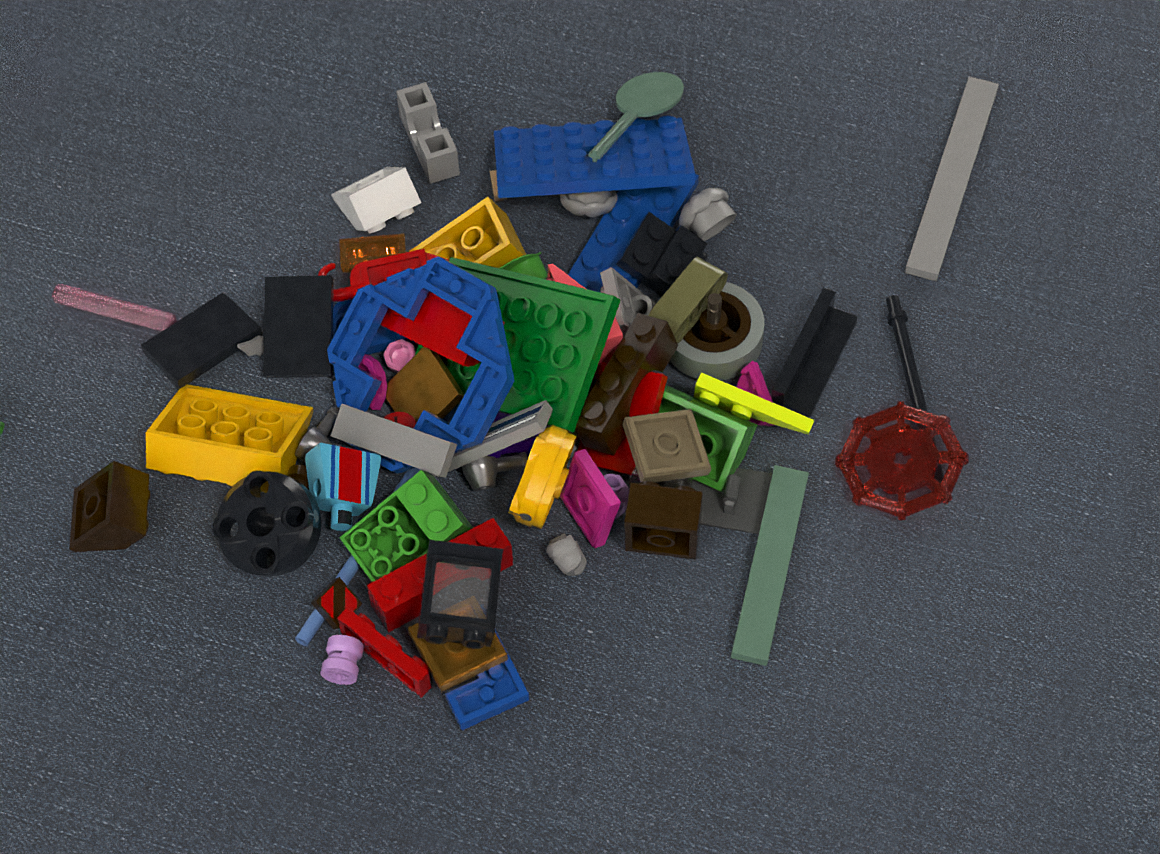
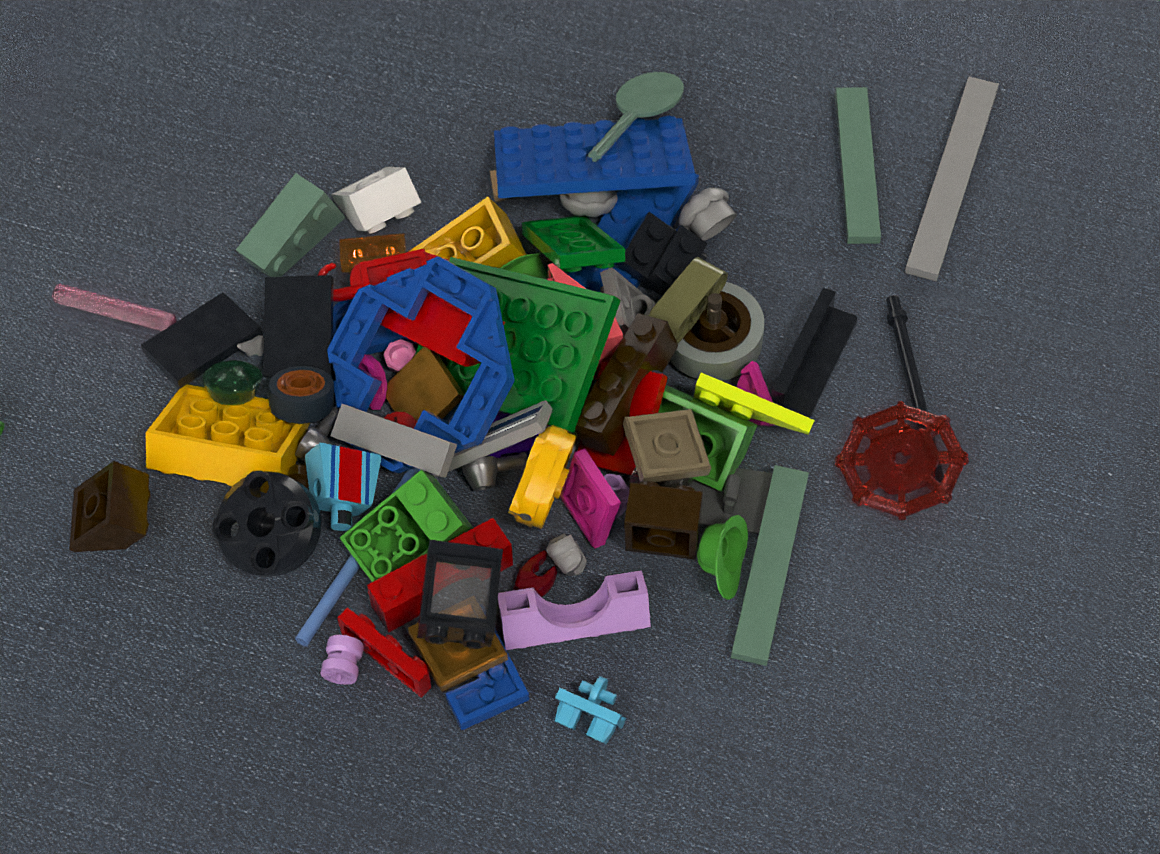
(232, 382): none -> clear green hat
(290, 227): none -> sand green wedge
(301, 394): none -> black wheel
(334, 601): dark brown tile -> none
(431, 142): light grey arch -> none
(527, 579): none -> dark red hand
(573, 243): none -> green plate
(604, 720): none -> medium azure hips
(616, 607): none -> lavender arch
(722, 553): none -> bright green piece
(857, 166): none -> sand green tile

